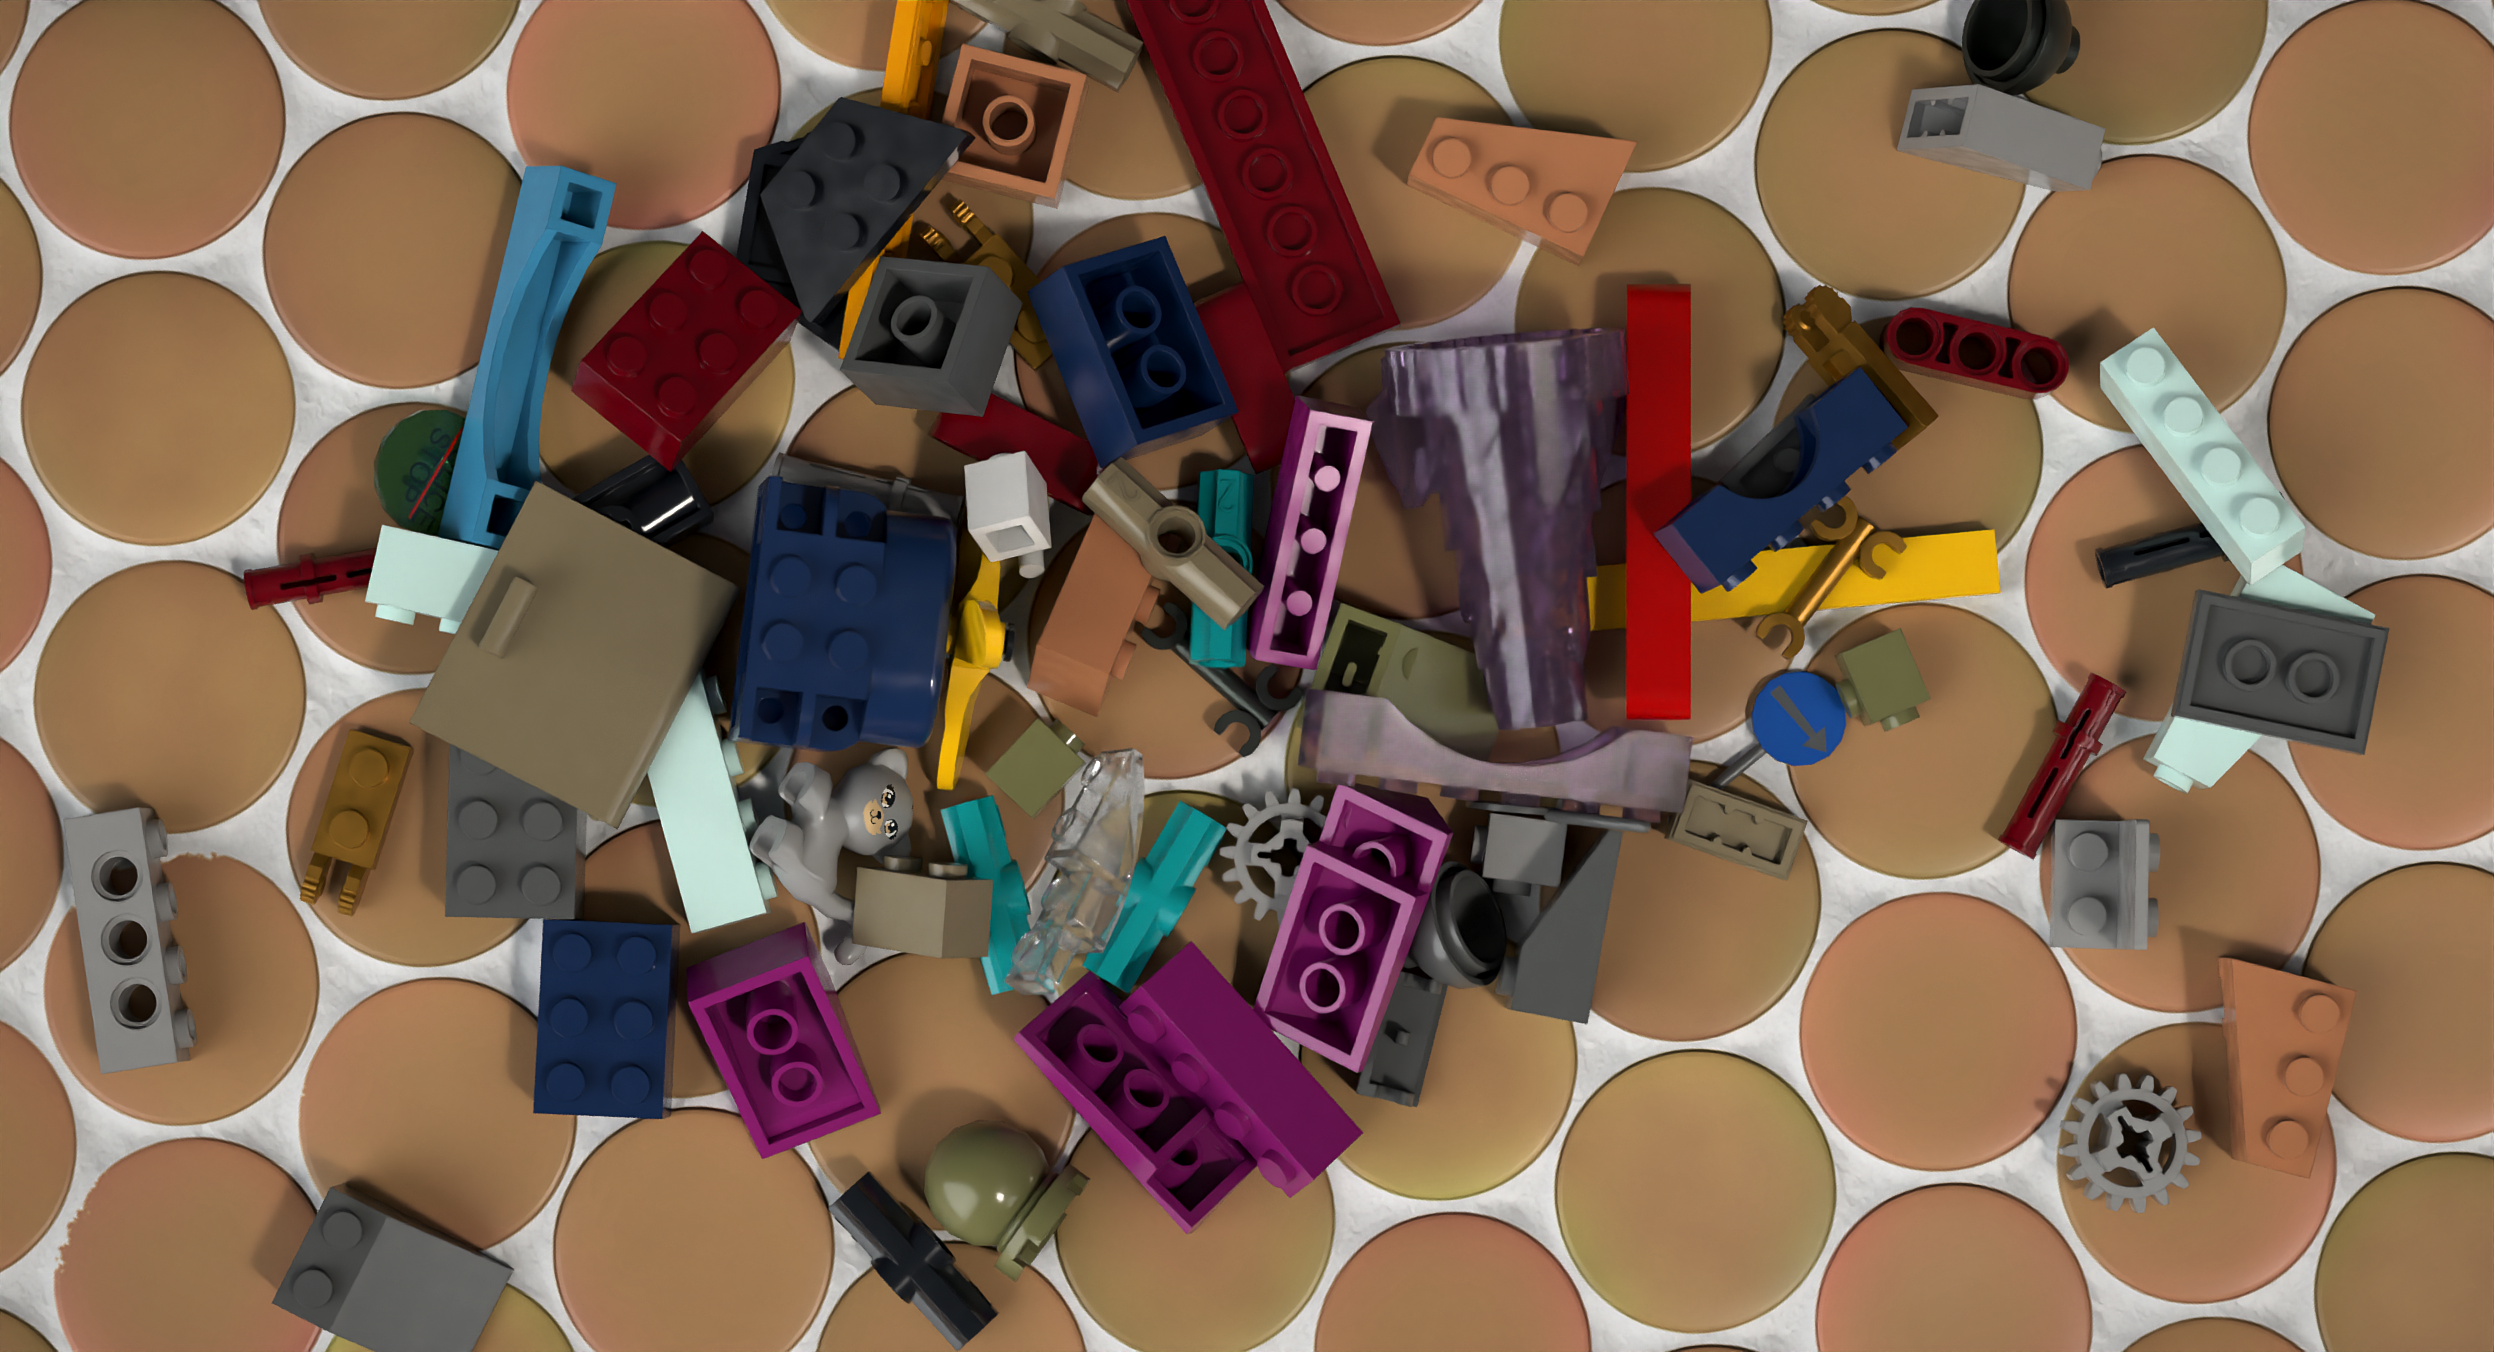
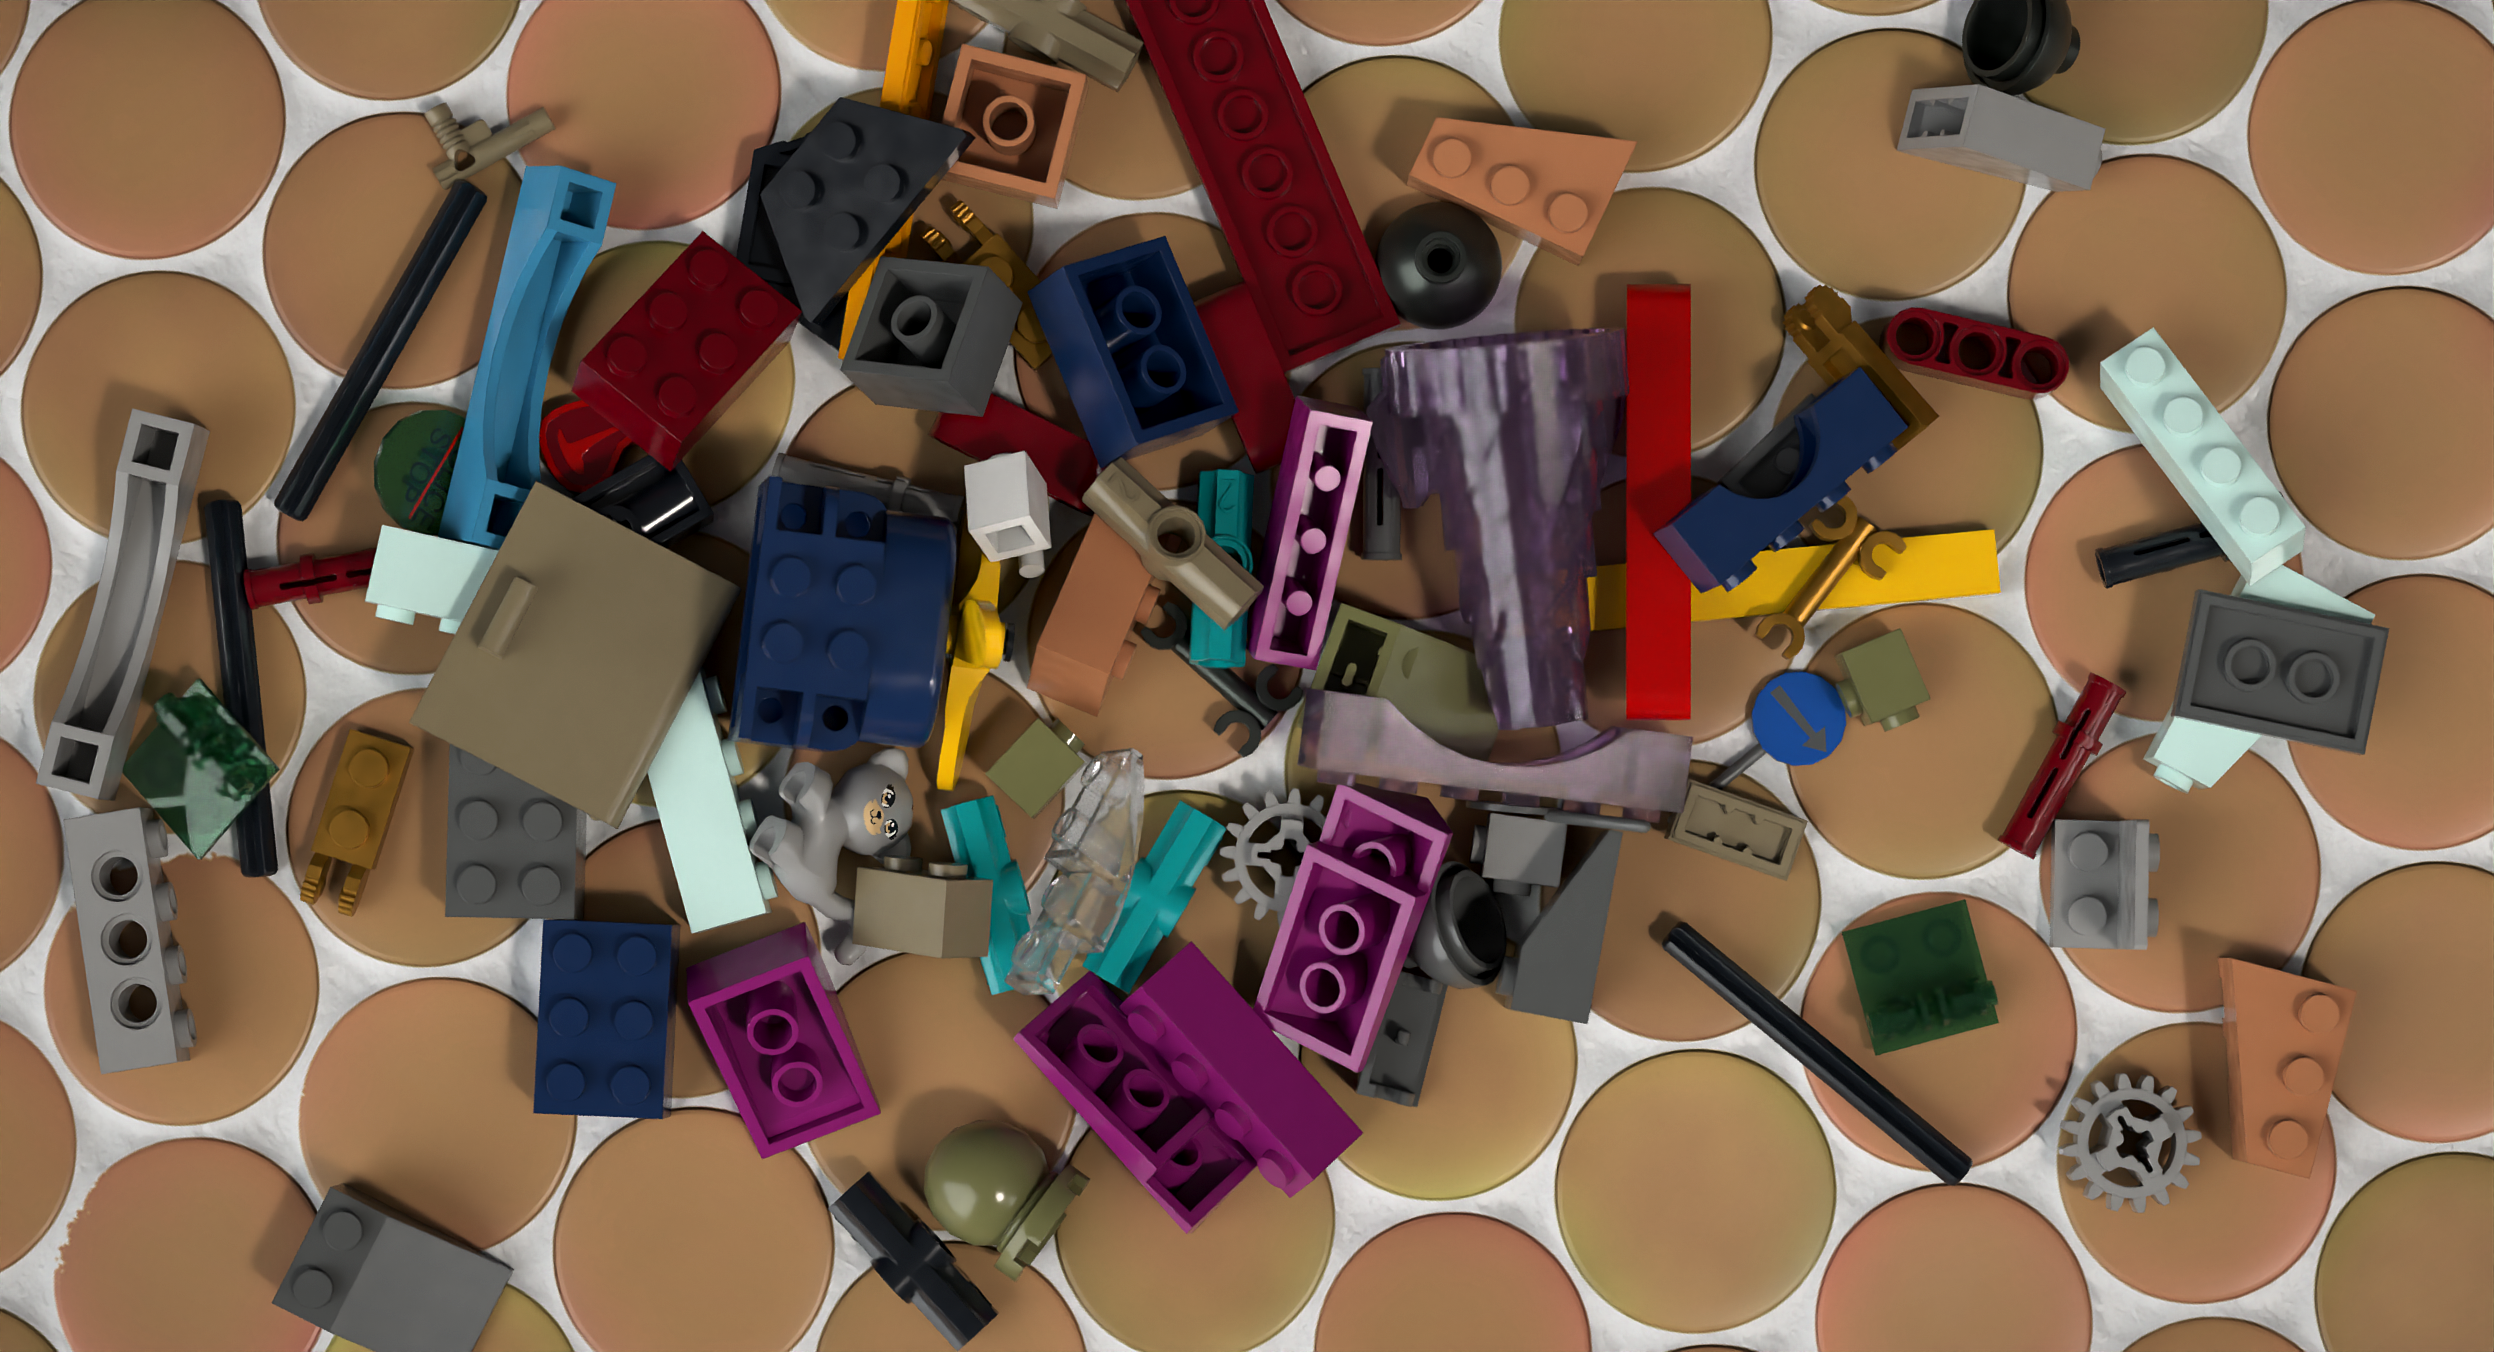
(146, 531): none -> light grey arch
(198, 767): none -> clear green hinge
(240, 671): none -> black axle
(380, 350): none -> black axle
(480, 141): none -> dark tan hose
(581, 446): none -> piece
(1379, 540): none -> dark grey pin
(1432, 297): none -> pearl dark grey piece
(1817, 1053): none -> black axle
(1920, 977): none -> clear green hinge

